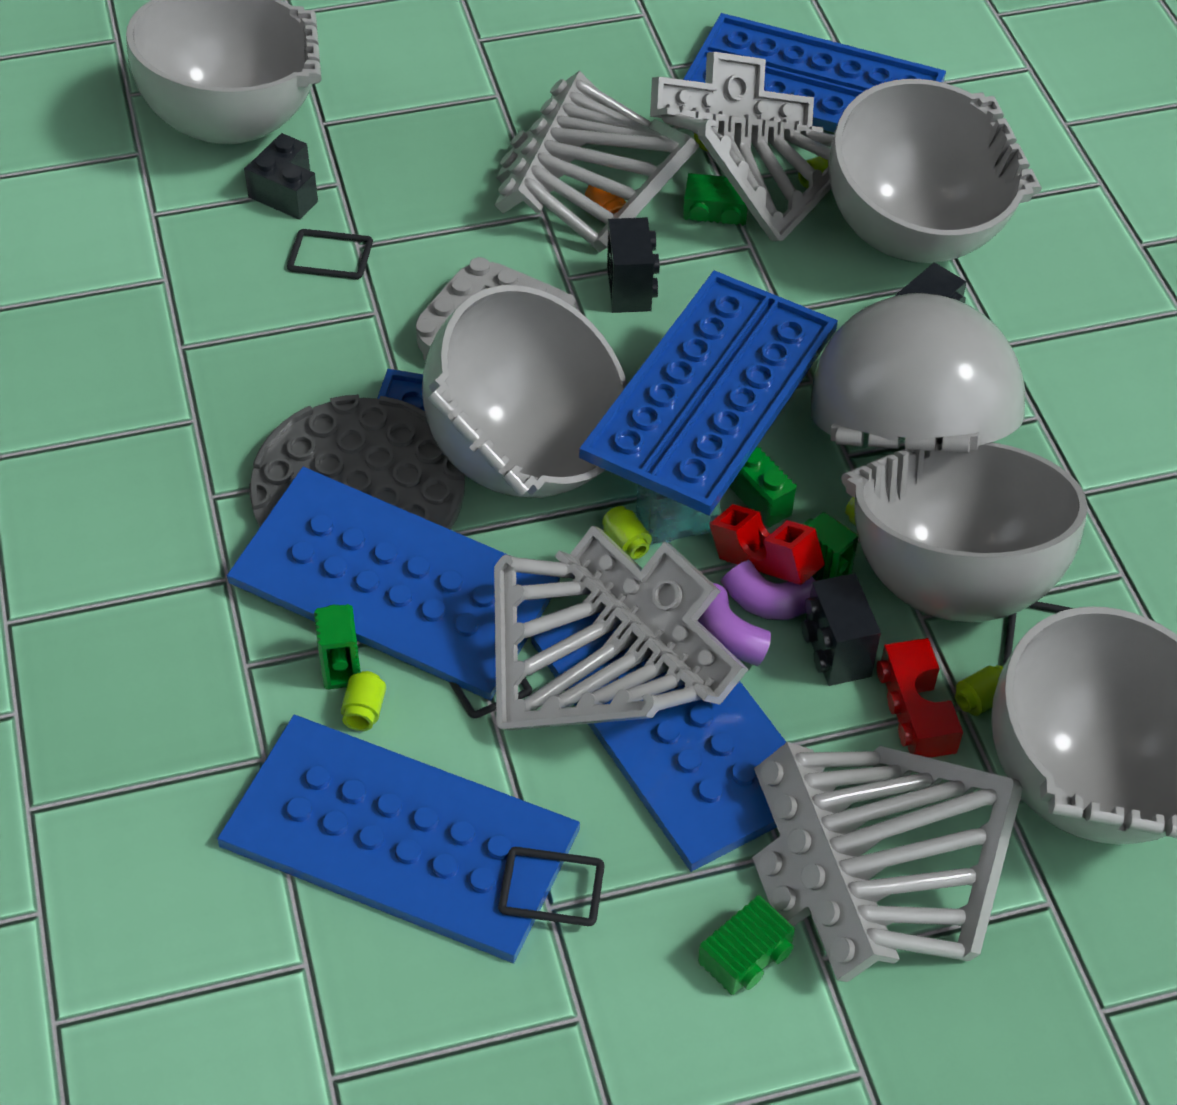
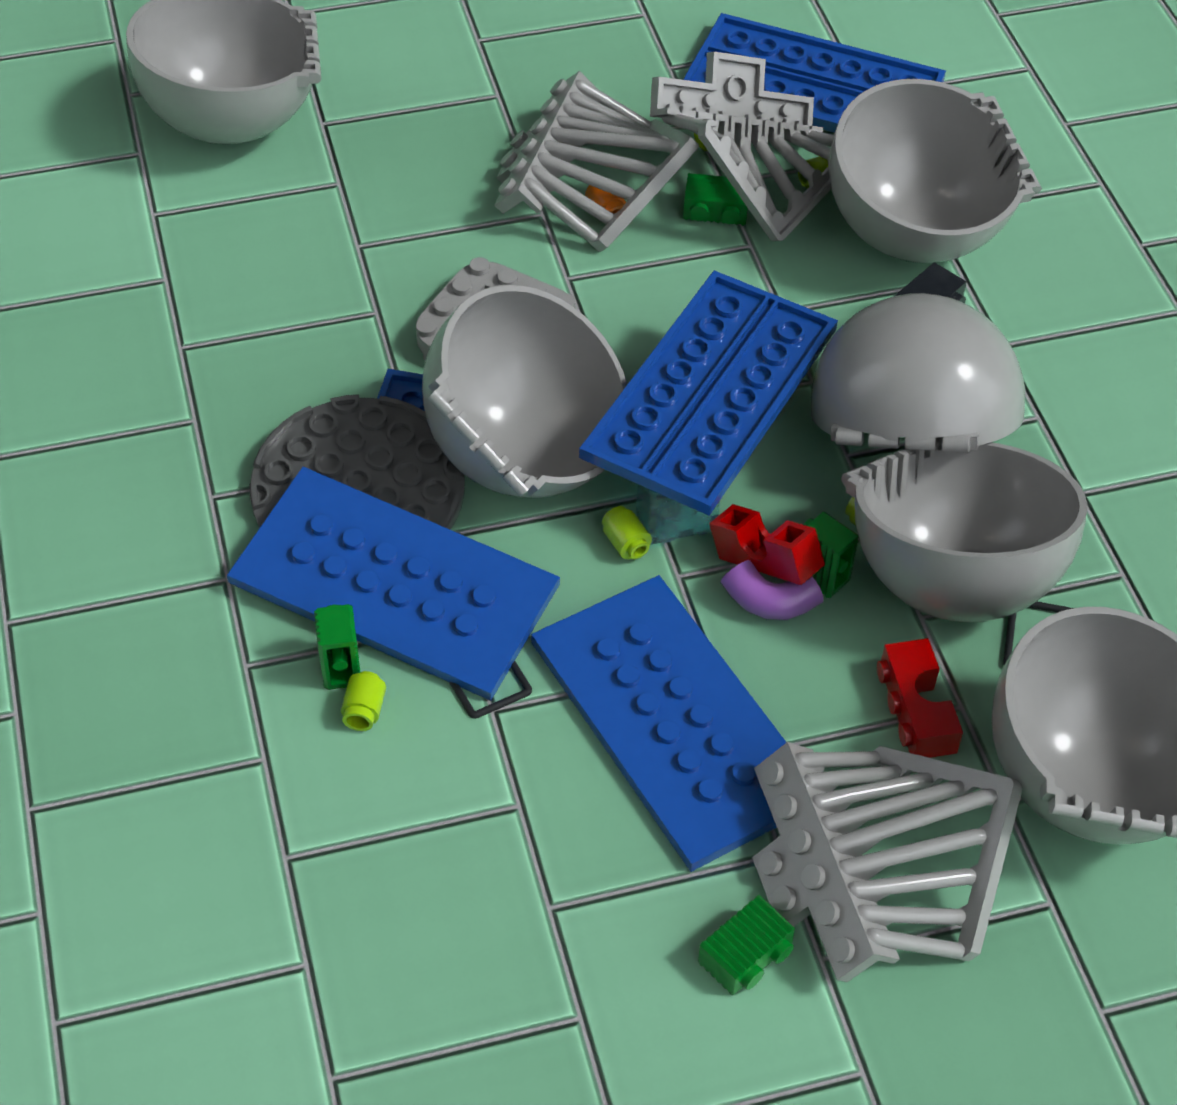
(283, 177): black brick -> none
(327, 272): black piece -> none
(398, 836): blue plate -> none
(546, 915): black piece -> none
(631, 265): black brick -> none
(652, 612): light grey plate -> none
(738, 636): medium lavender cylinder -> none
(765, 488): green brick -> none
(841, 629): black brick -> none
(977, 691): lime brick -> none

